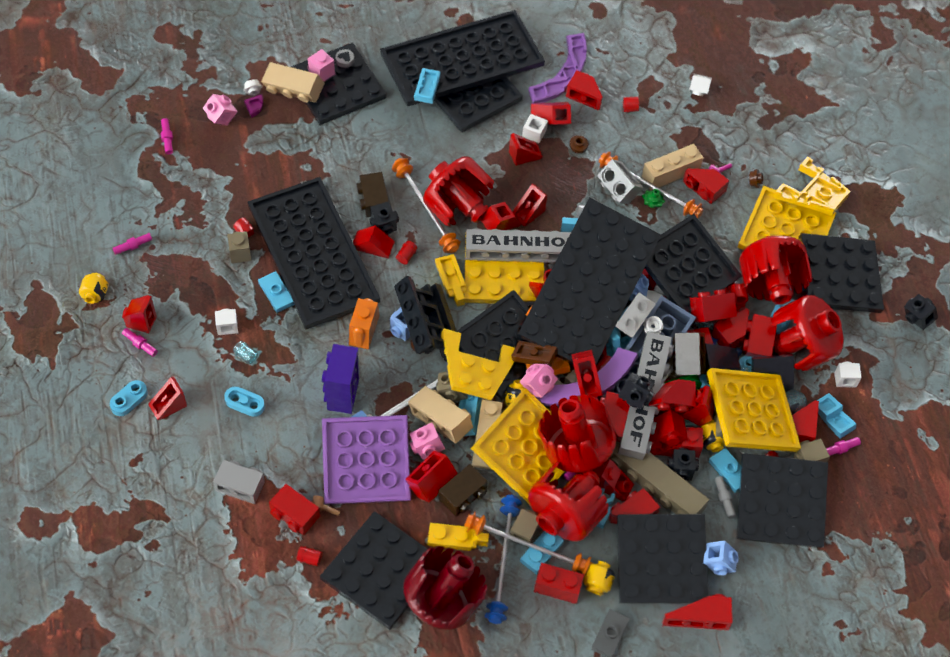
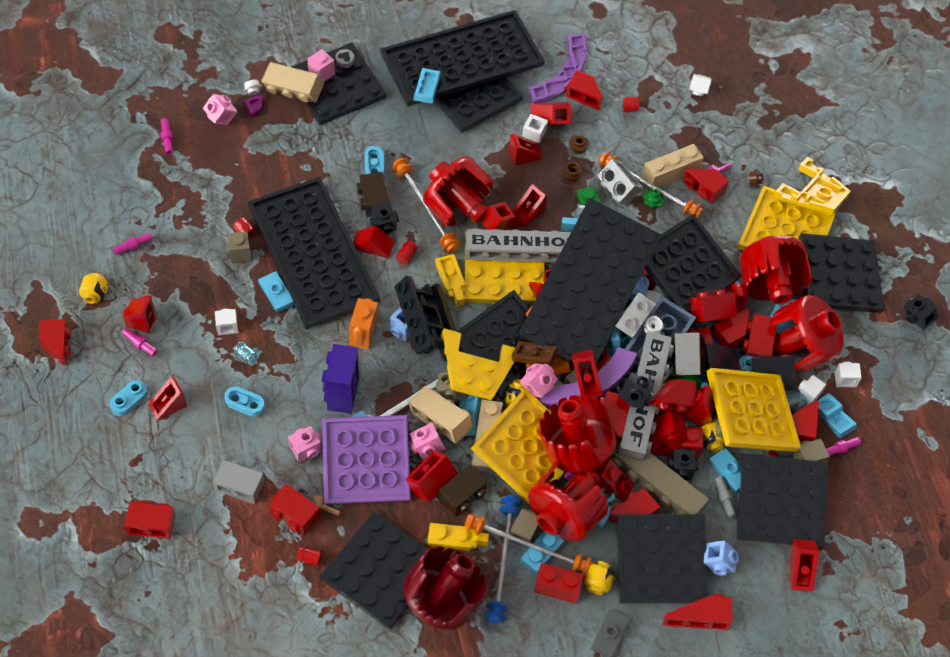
(54, 339): none -> red slope
(150, 519): none -> red brick
(305, 443): none -> bright pink brick
(376, 164): none -> medium azure plate
(572, 167): none -> reddish brown plate
(584, 194): none -> green plate
(803, 564): none -> red slope
(812, 388): none -> white plate

